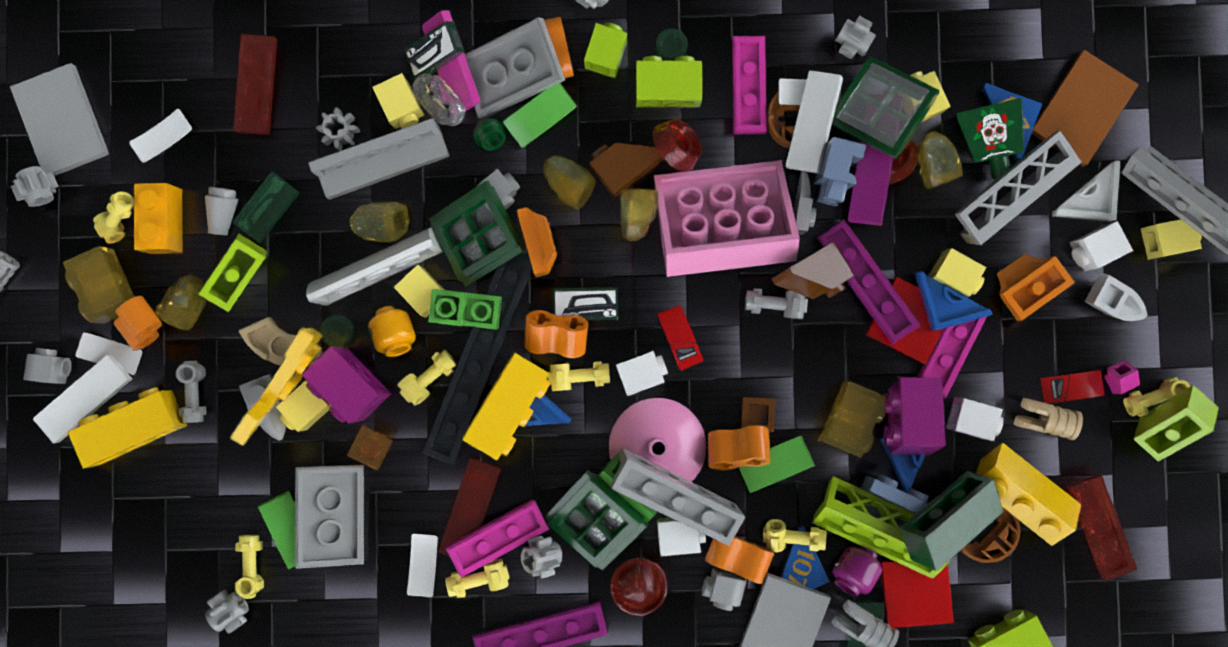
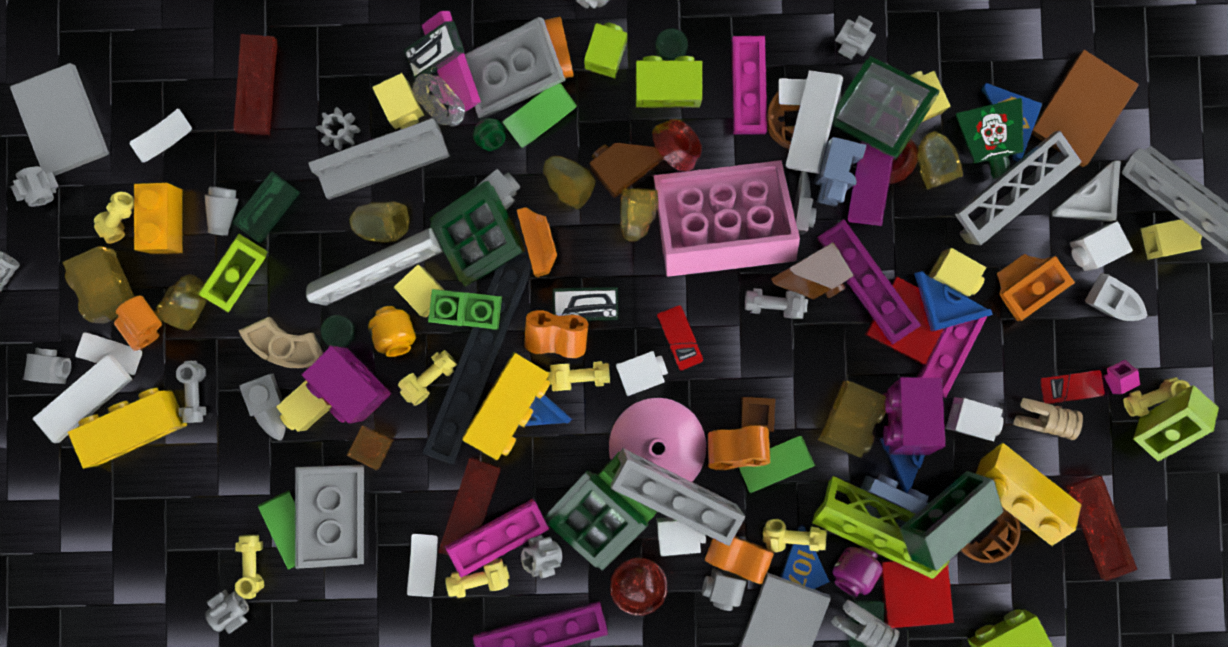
(298, 357): yellow wing -> none

